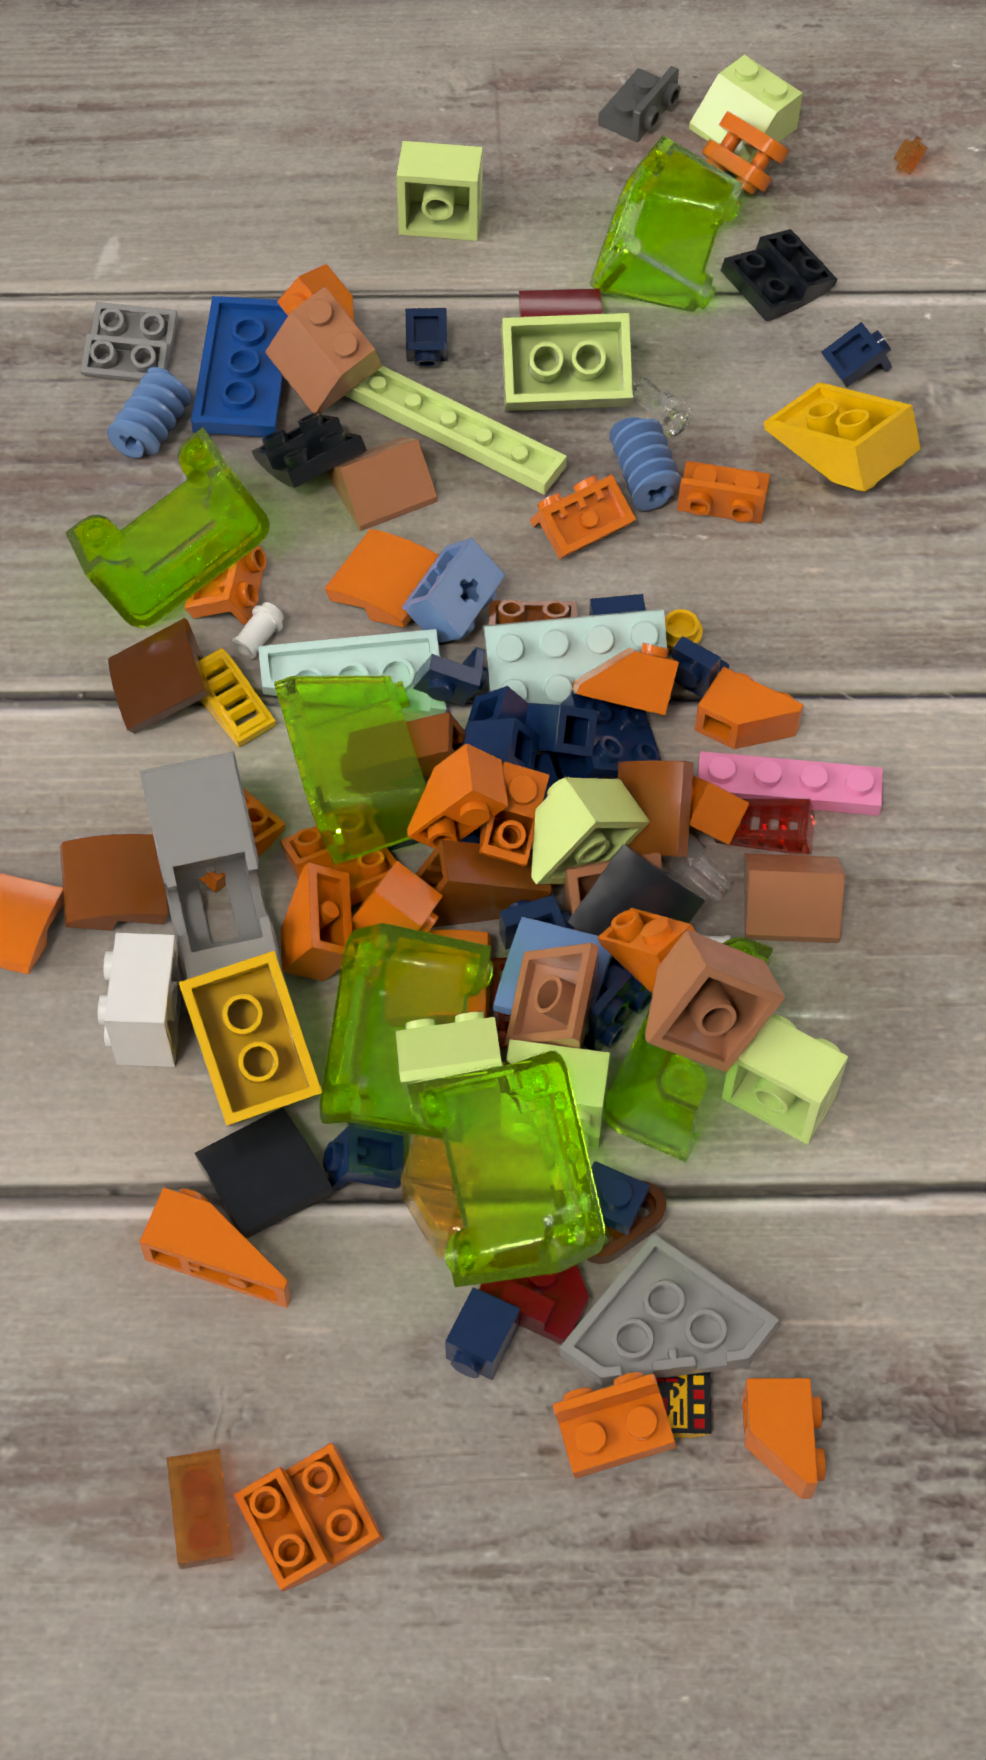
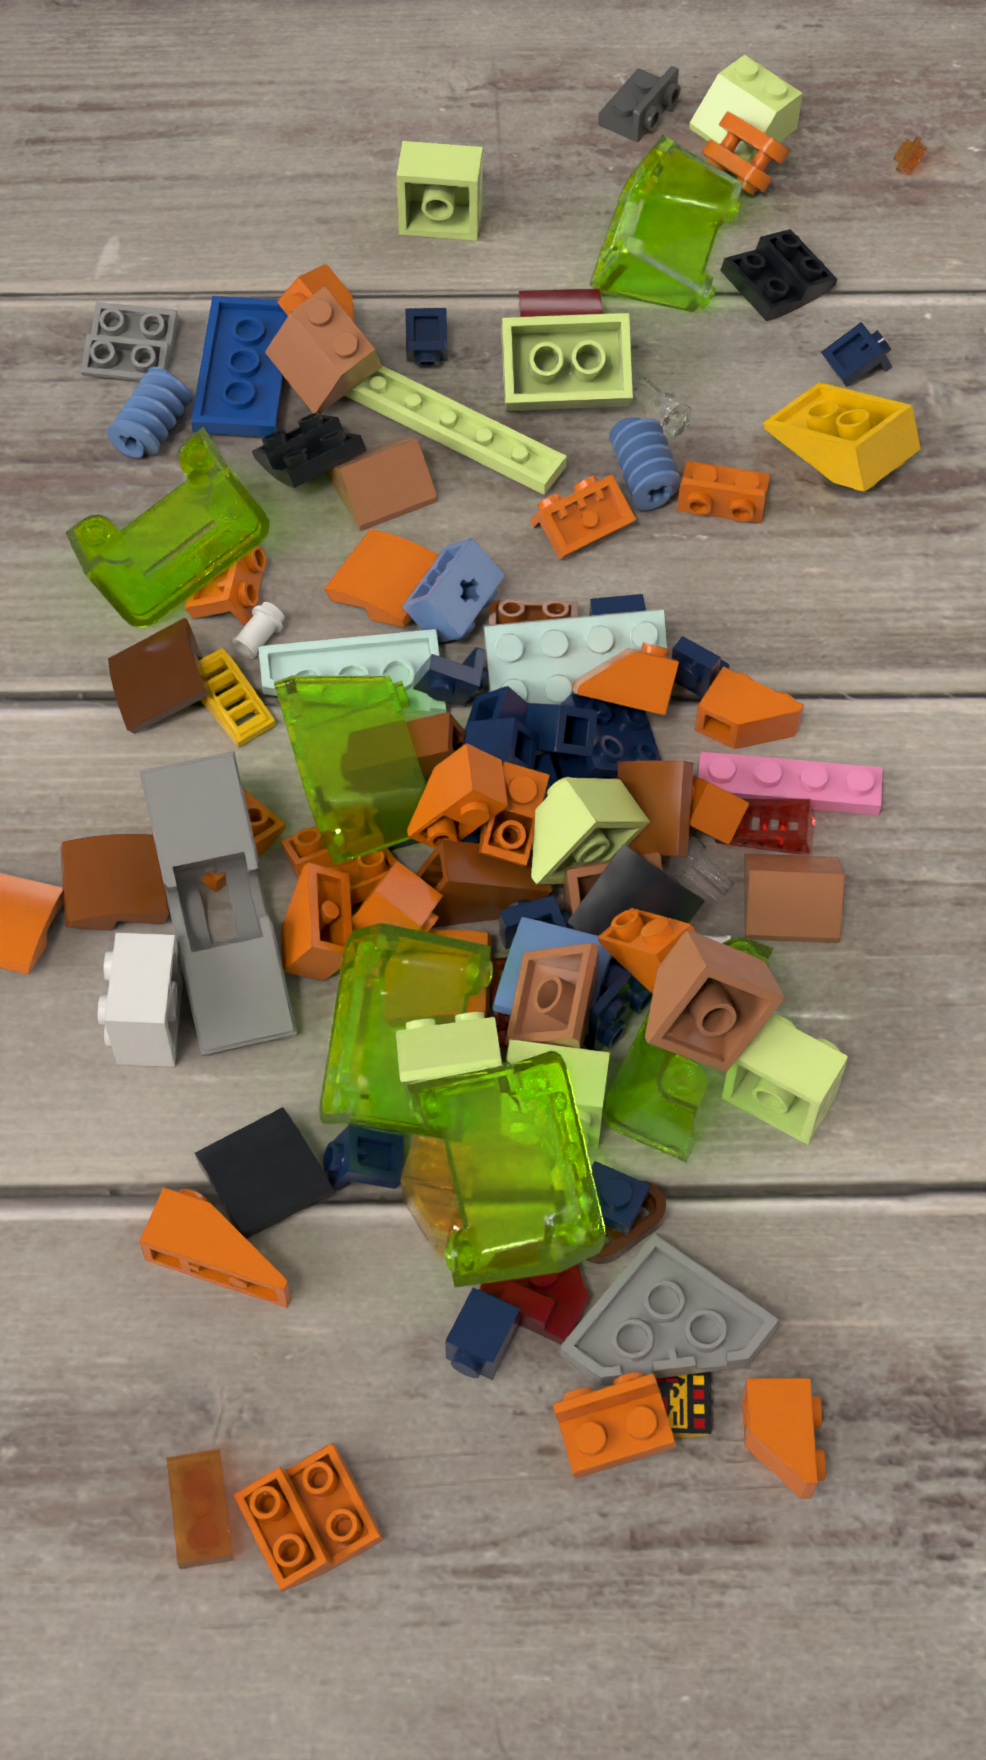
(250, 1038): yellow brick -> none
(682, 623): yellow plate -> none

